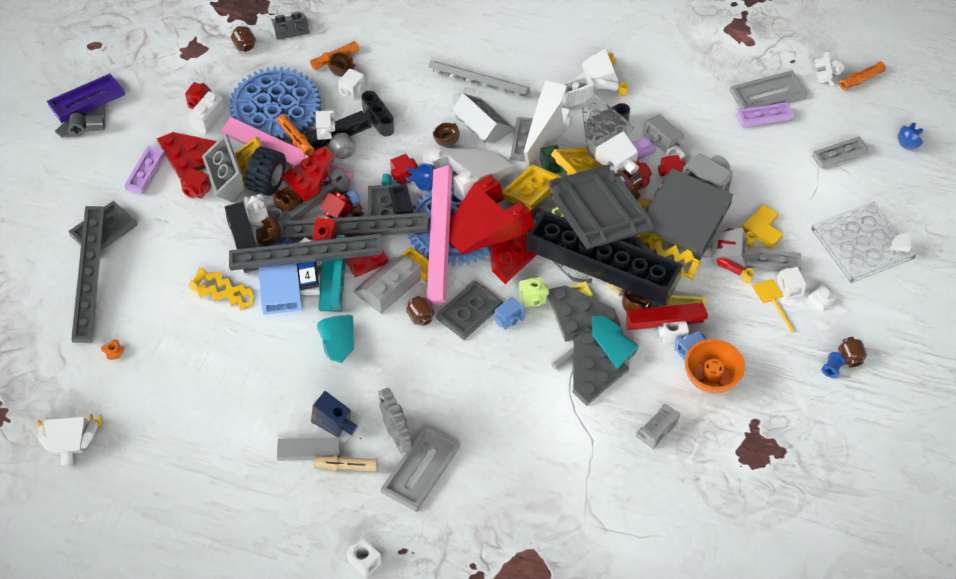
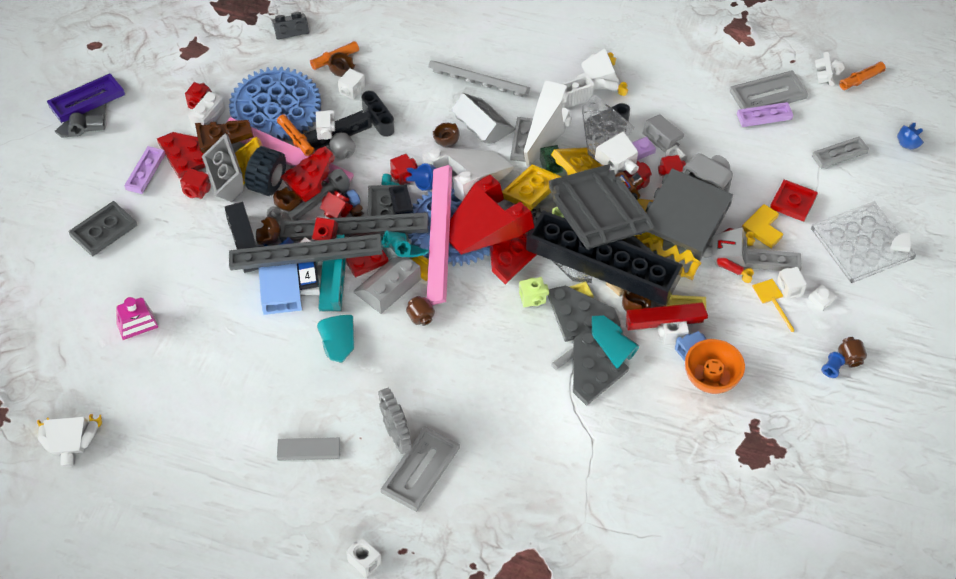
(88, 275): dark grey plate -> none
(116, 352): orange plate -> none
(134, 317): none -> dark pink torso
(210, 134): none -> reddish brown wing
(229, 292): yellow piece -> none
(243, 38): reddish brown head -> none
(256, 209): white hips -> none
(320, 462): tan pin -> none
(332, 415): dark blue torso -> none
(399, 244): none -> teal panel
(469, 310): dark grey tile -> none
(509, 313): medium blue brick -> none
(659, 426): light grey hinge -> none
(794, 200): none -> red plate

